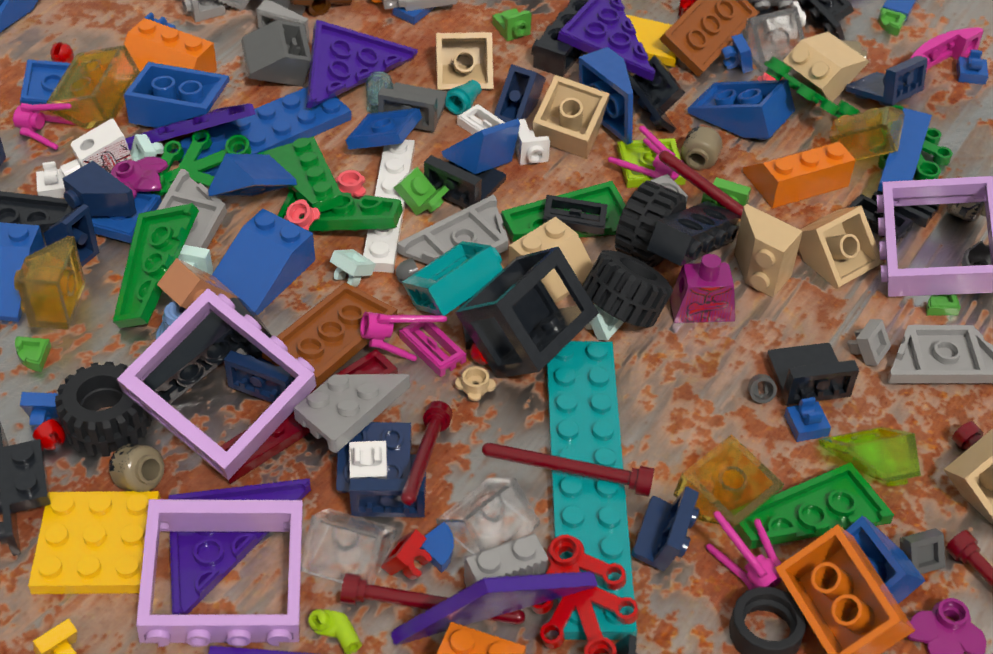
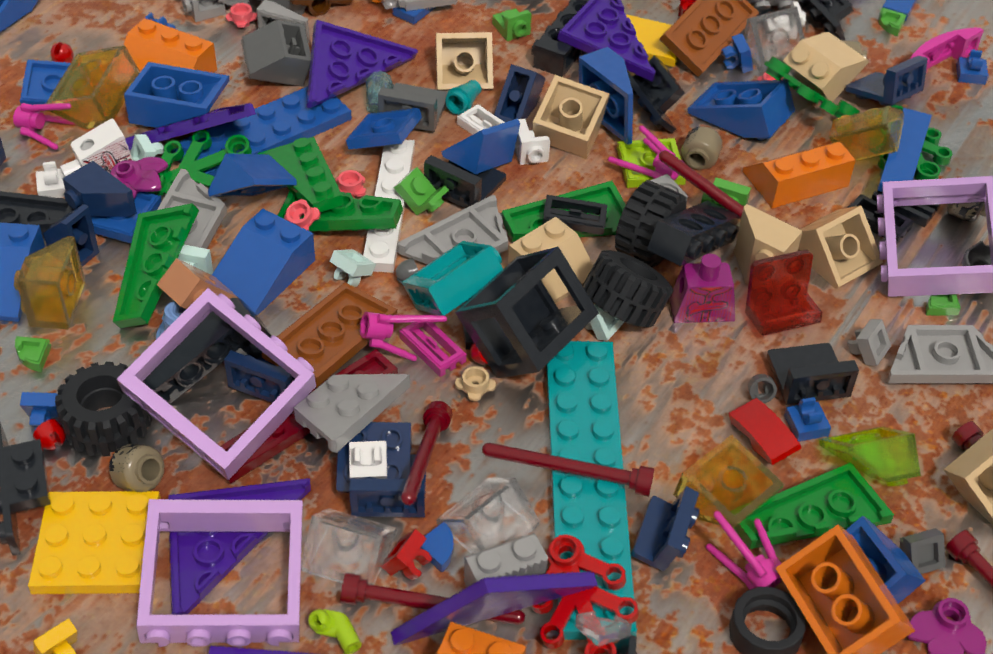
(241, 15): none -> coral plate
(602, 630): none -> clear tile
(766, 431): none -> red slope
(780, 295): none -> clear red bracket

